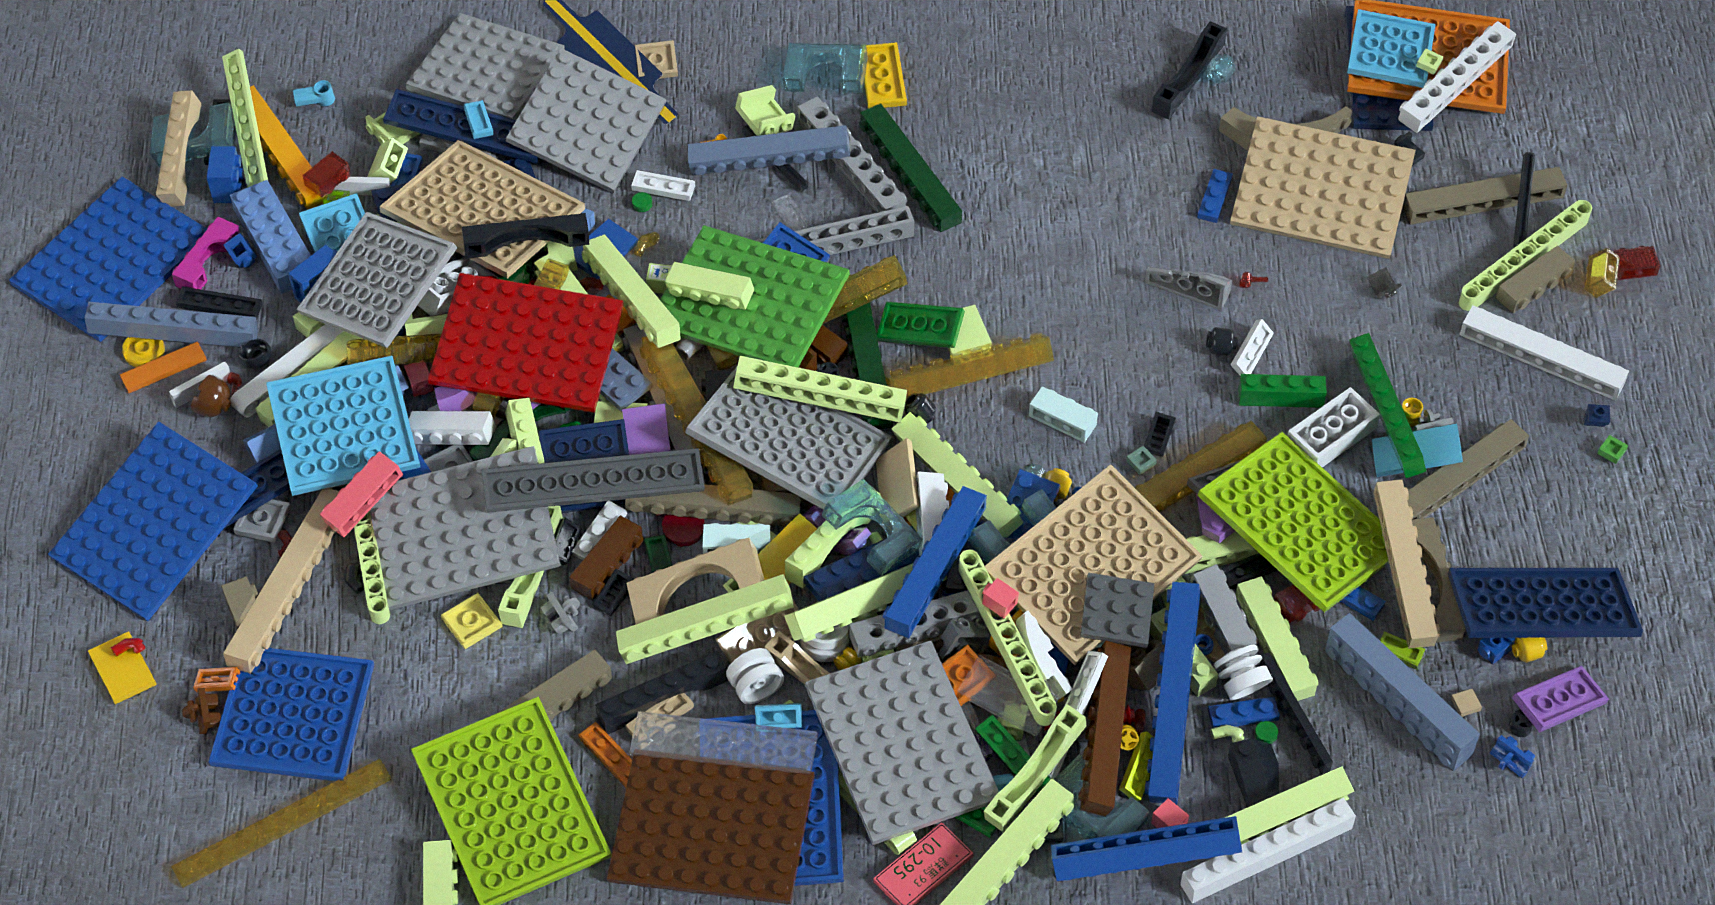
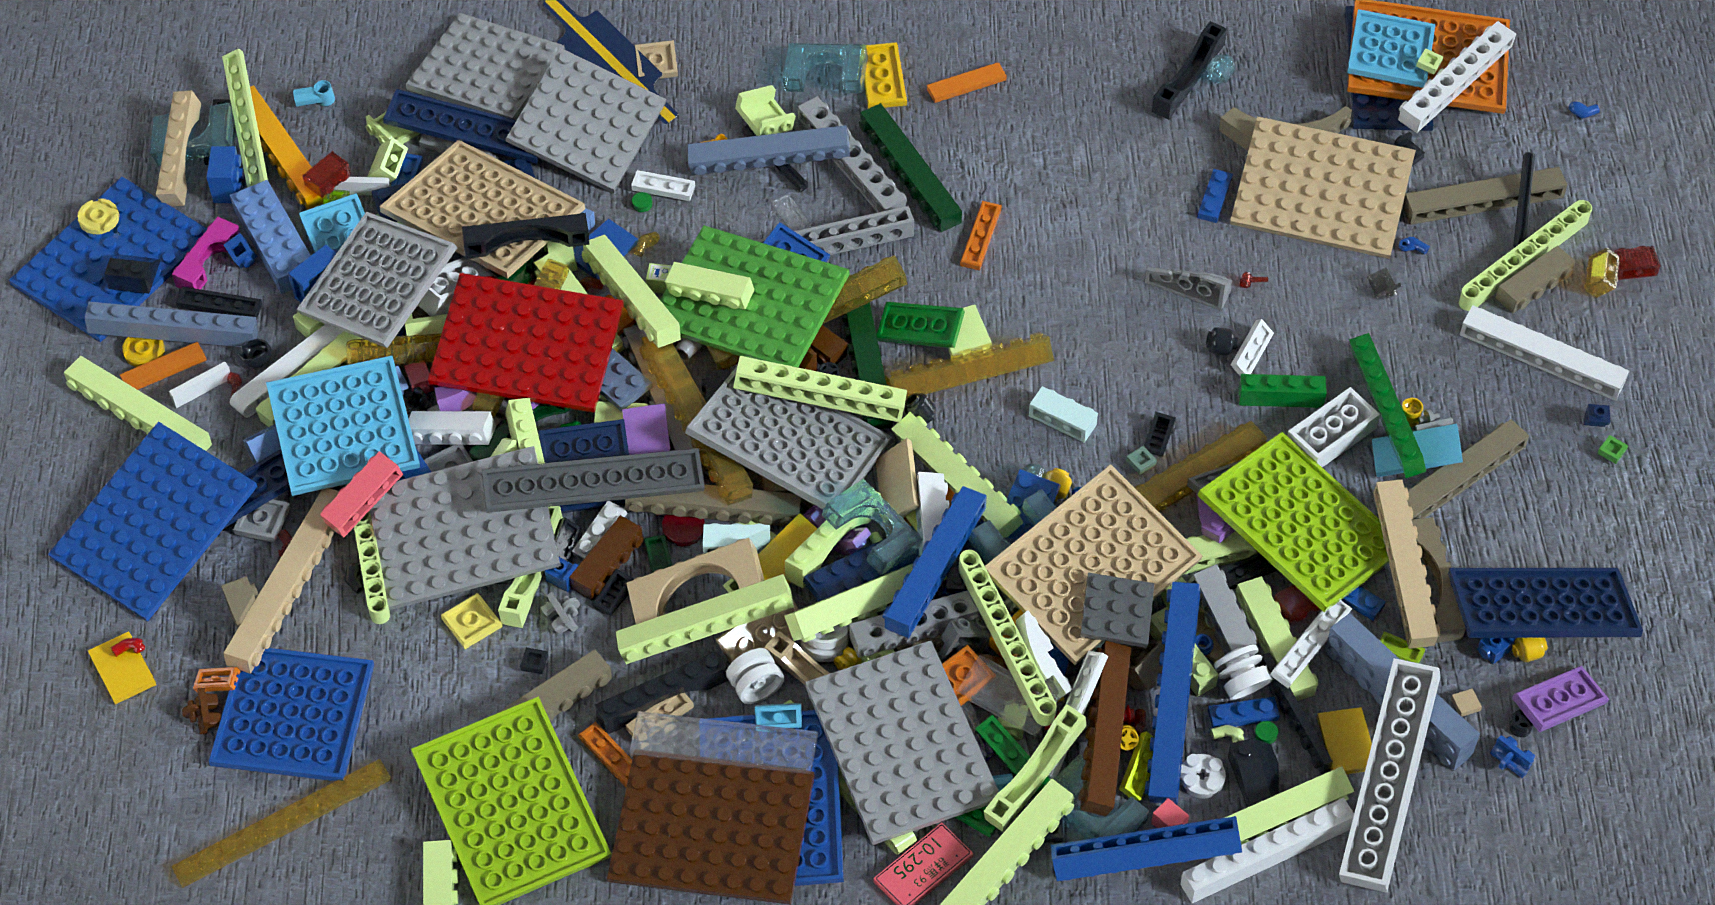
(98, 216): none -> light yellow tile
(129, 402): none -> yellowish green brick
(131, 273): none -> black slope
(212, 398): reddish brown cylinder -> none
(417, 402): none -> clear smoke bracket
(478, 119): medium azure tile -> none
(534, 660): none -> black plate
(560, 575): none -> blue brick
(966, 82): none -> orange tile
(980, 235): none -> orange tile
(1000, 597): coral brick -> none
(1210, 766): none -> white plate
(1308, 644): none -> white tile
(1346, 738): none -> yellow tile
(1390, 775): none -> white brick
(1413, 243): none -> blue arm
(1583, 111): none -> blue arm

